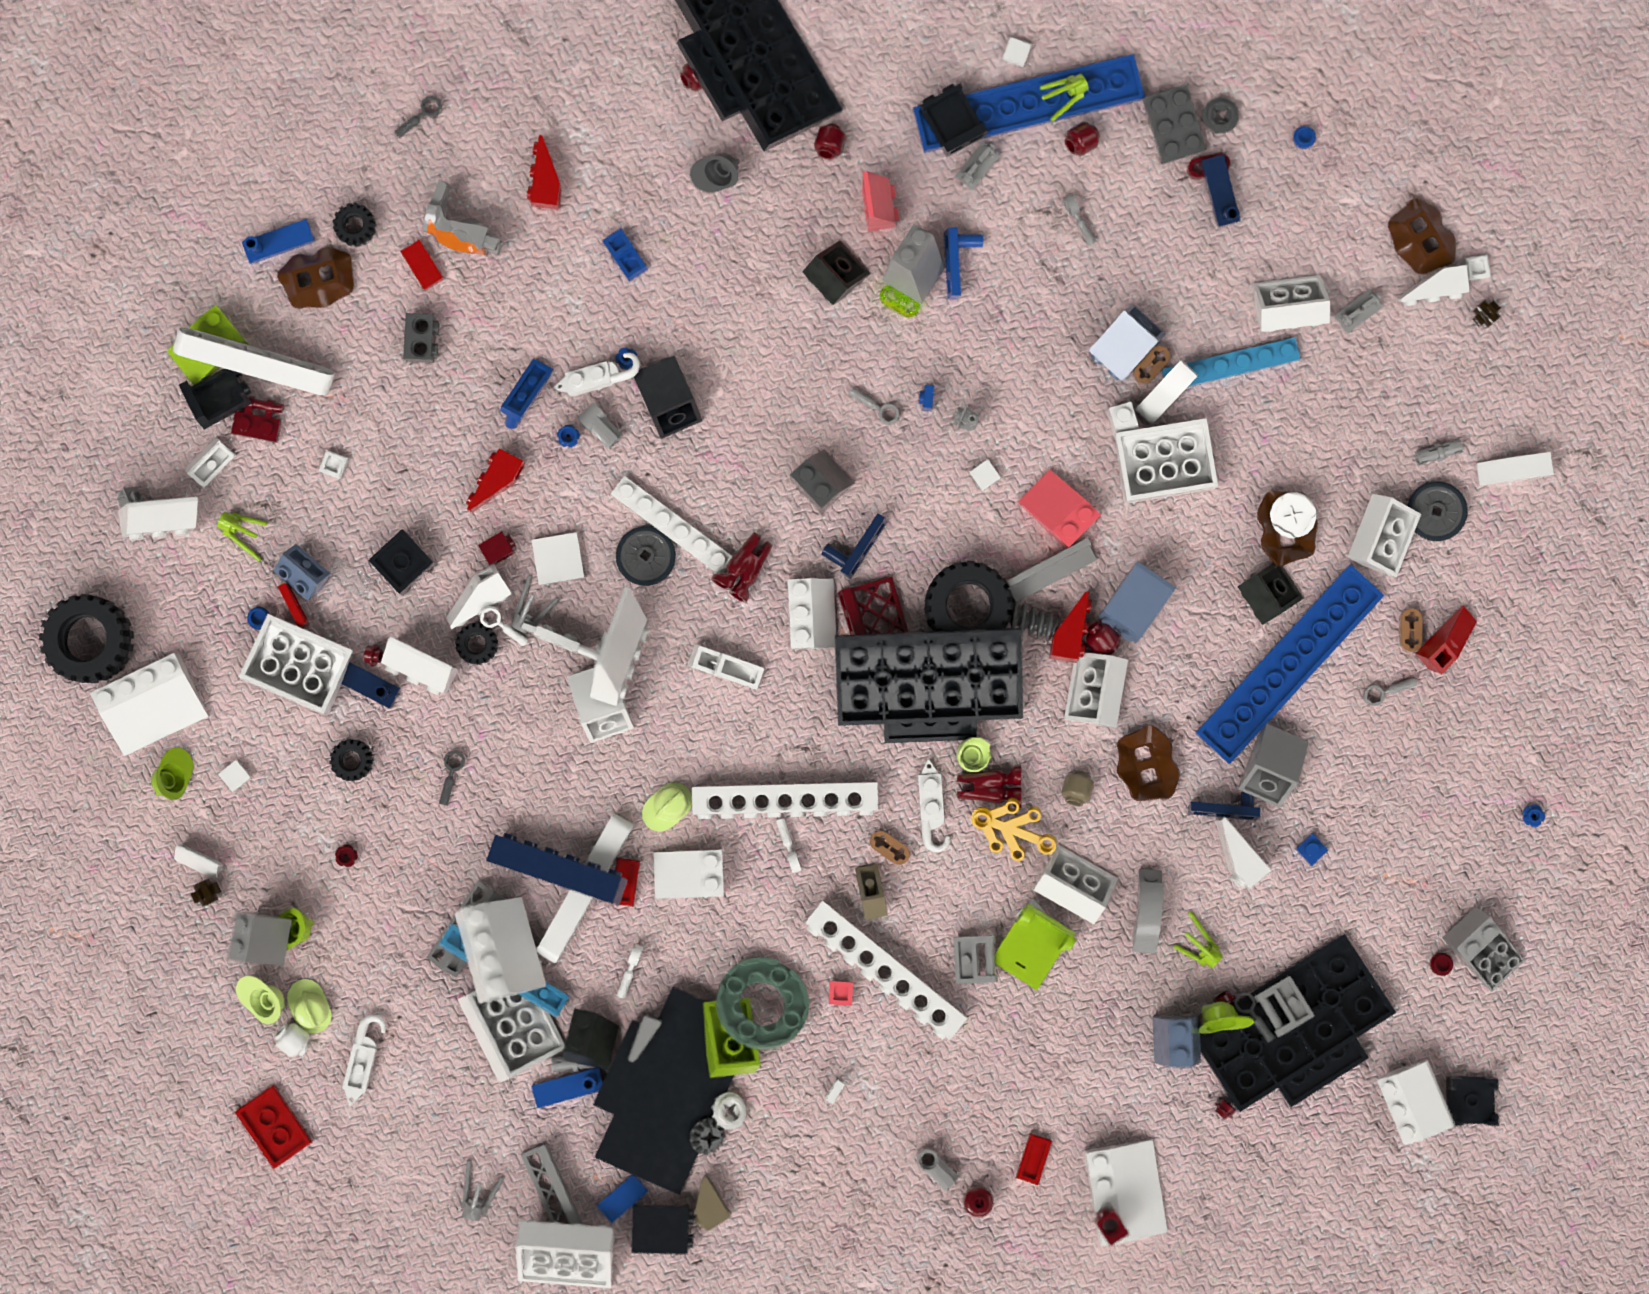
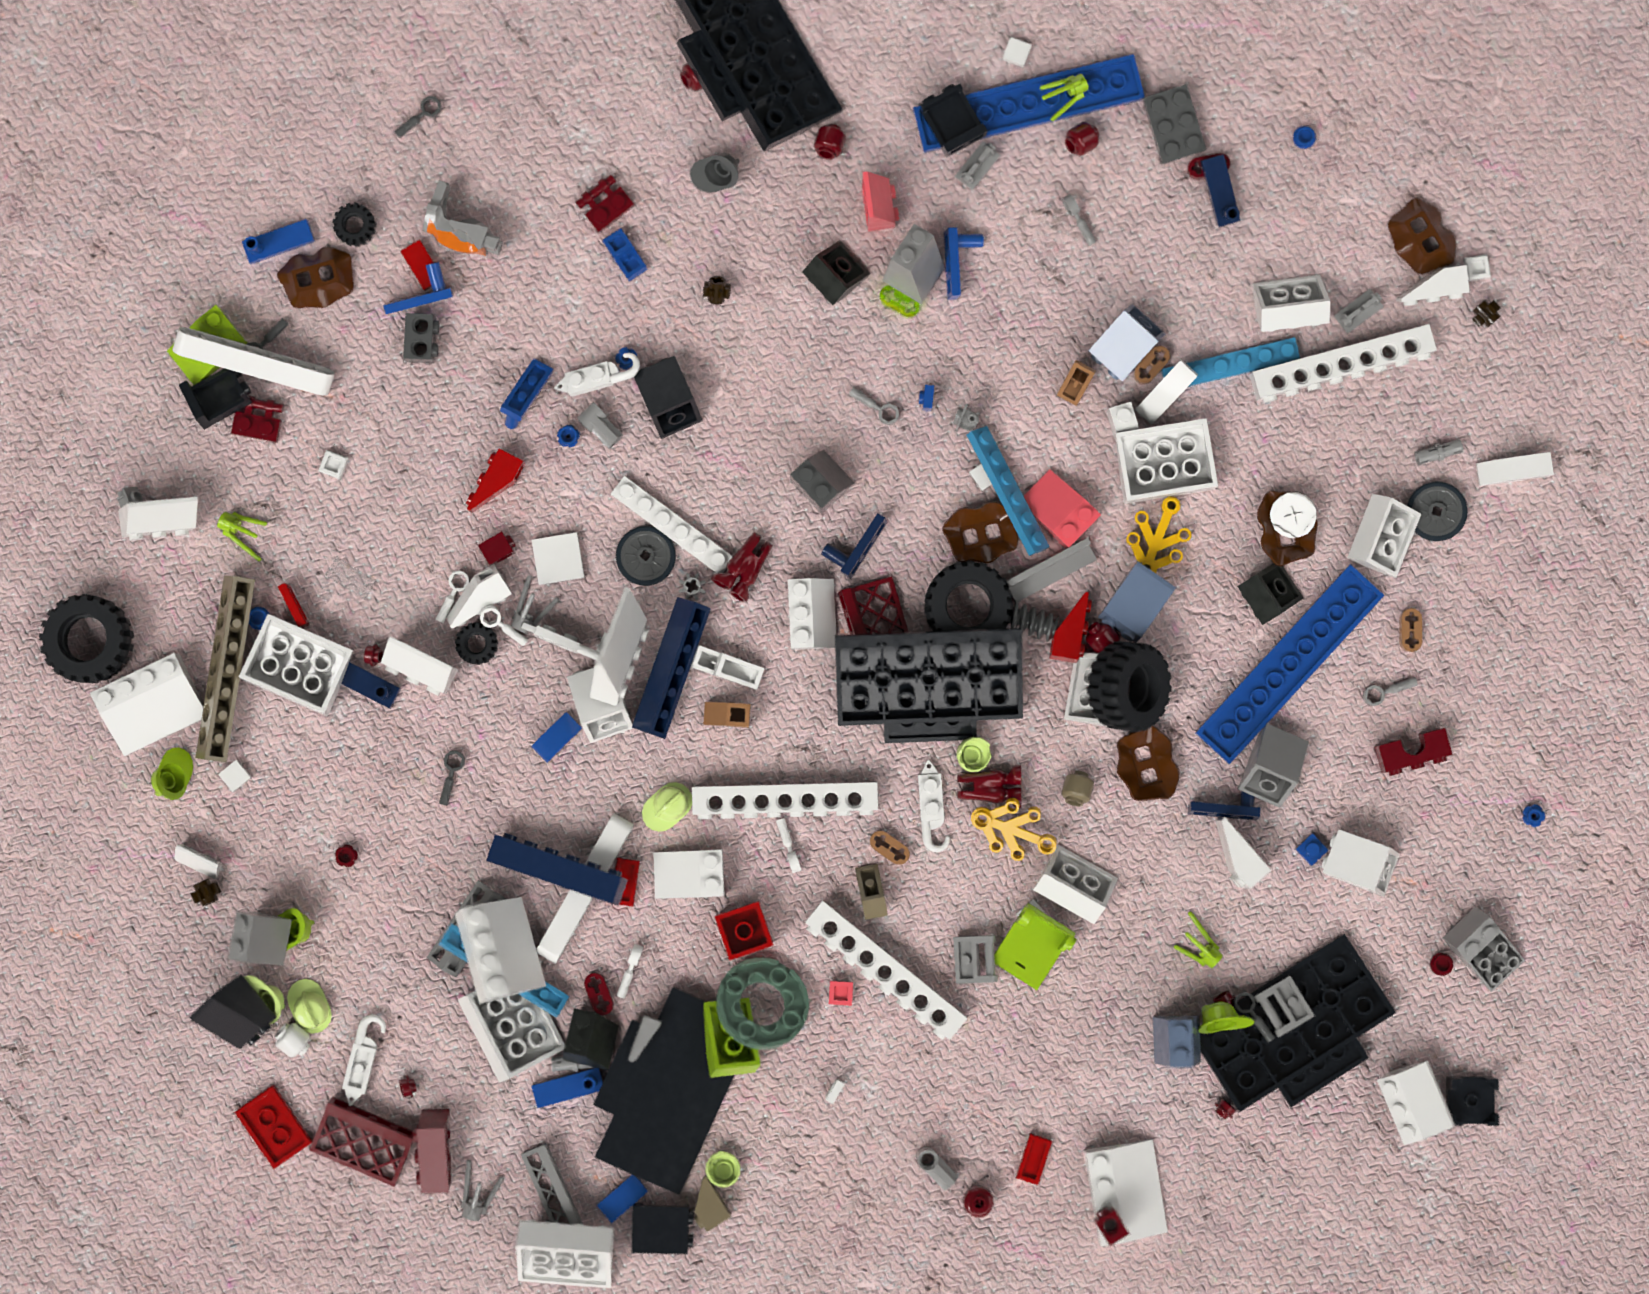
(209, 462): white slope -> none
(225, 668): none -> dark tan brick
(235, 1014): none -> black slope
(271, 335): none -> dark grey piece
(301, 572): sand blue brick -> none
(337, 760): black tyre -> none
(365, 1122): none -> dark red fence
(401, 562): black panel -> none
(407, 1086): none -> dark red plate
(433, 1151): none -> wedge
(439, 292): none -> blue piece
(450, 599): none -> white piece
(546, 185): red slope -> none
(556, 737): none -> blue slope
(593, 995): none -> dark red beam
(609, 209): none -> dark red plate
(671, 667): none -> dark blue brick
(690, 580): none -> light grey gear
(702, 1129): dark grey gear -> none
(716, 290): none -> dark brown gear
(722, 1169): none -> yellowish green hair
(727, 714): none -> medium nougat slope
(737, 1110): white gear -> none
(744, 930): none -> red brick
(978, 518): none -> reddish brown piece
(1008, 491): none -> dark azure plate
(1076, 382): none -> medium nougat slope
(1110, 686): none -> black tyre
(1149, 911): light grey arch -> none
(1156, 541): none -> yellow plant
(1220, 105): dark grey gear -> none
(1360, 862): none -> white slope
(1420, 337): none -> white brick
(1433, 746): none -> dark red arch
(1447, 642): red slope -> none

